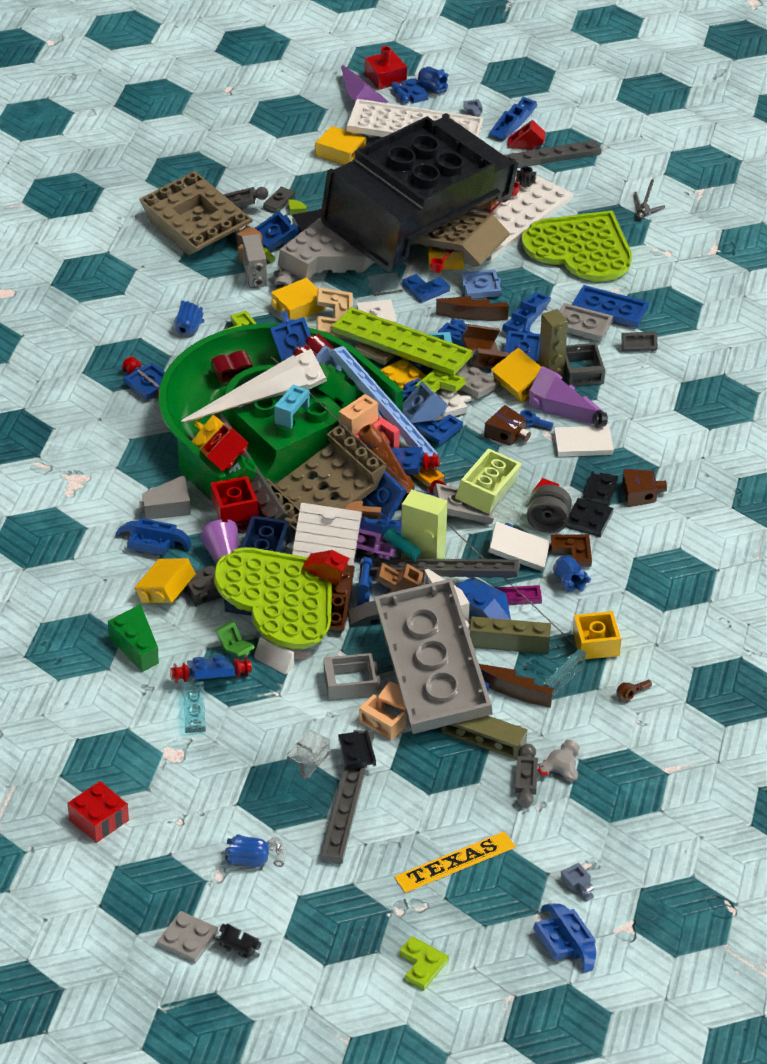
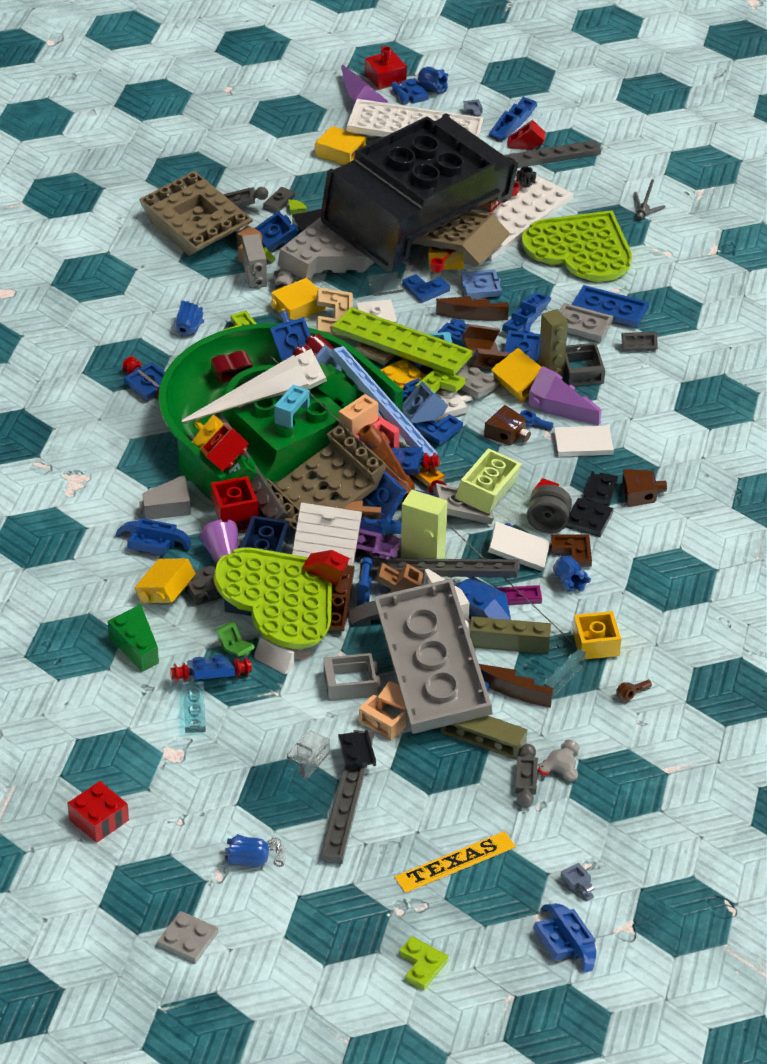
(230, 939): black hinge -> none
(402, 543): teal piece -> none
(600, 419): black plate -> none

